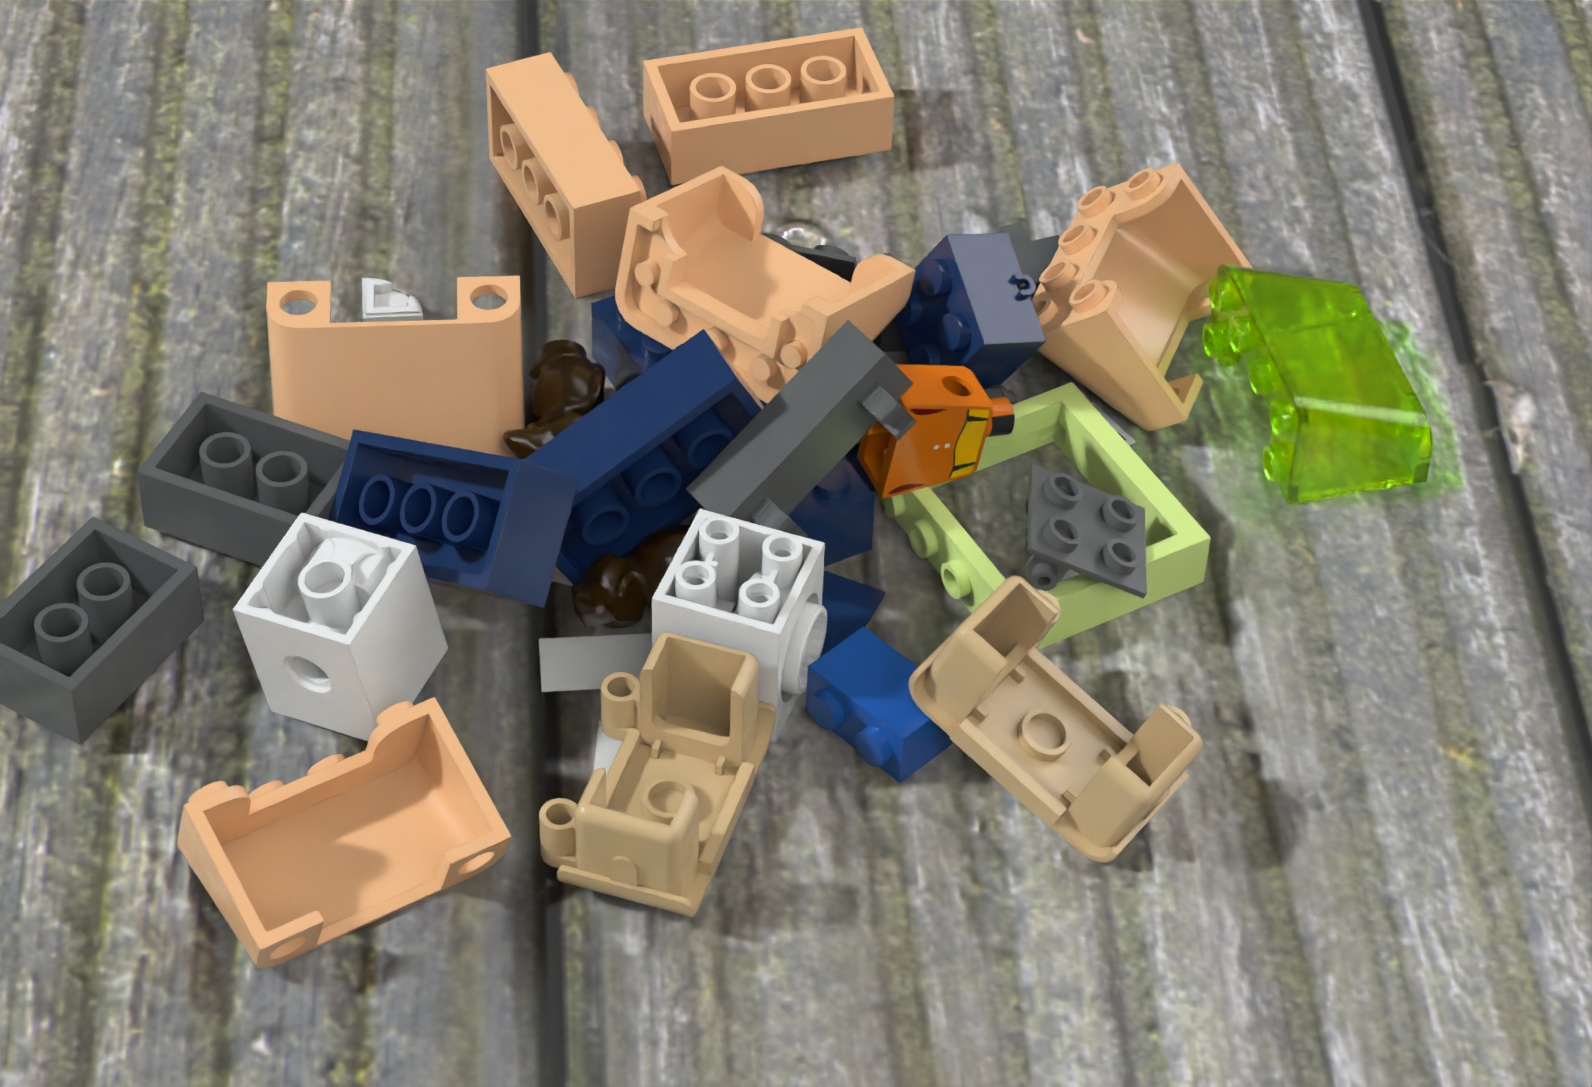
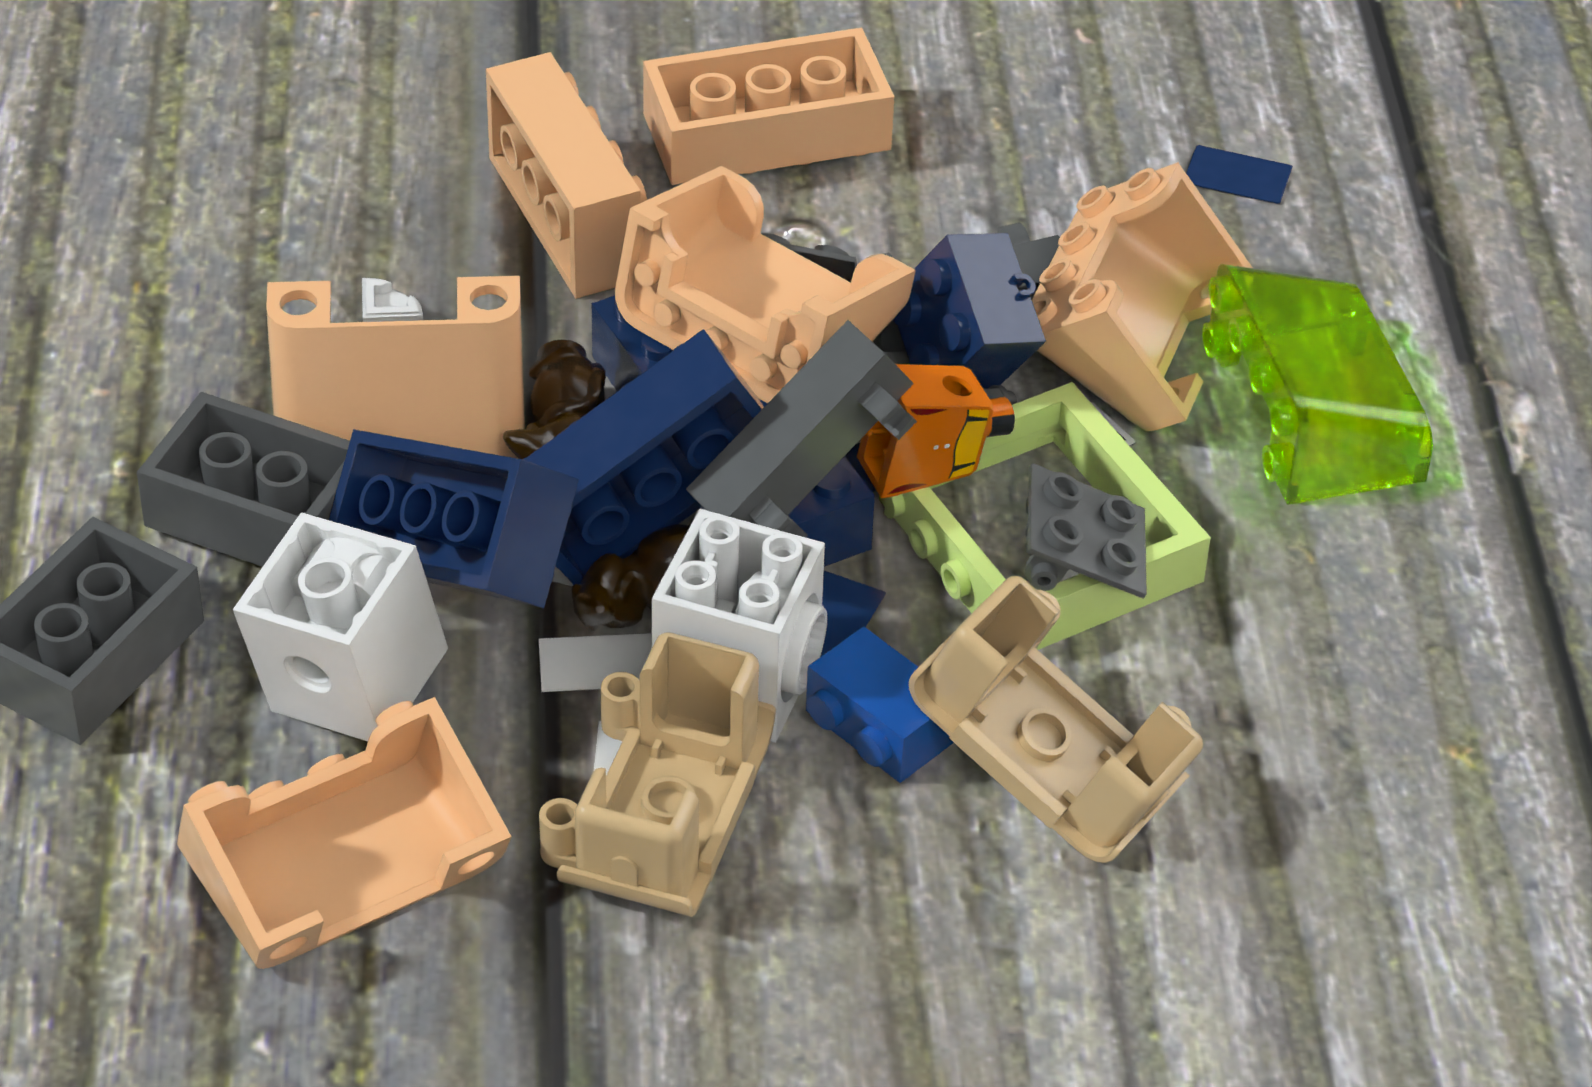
(1238, 174): none -> dark blue sticker

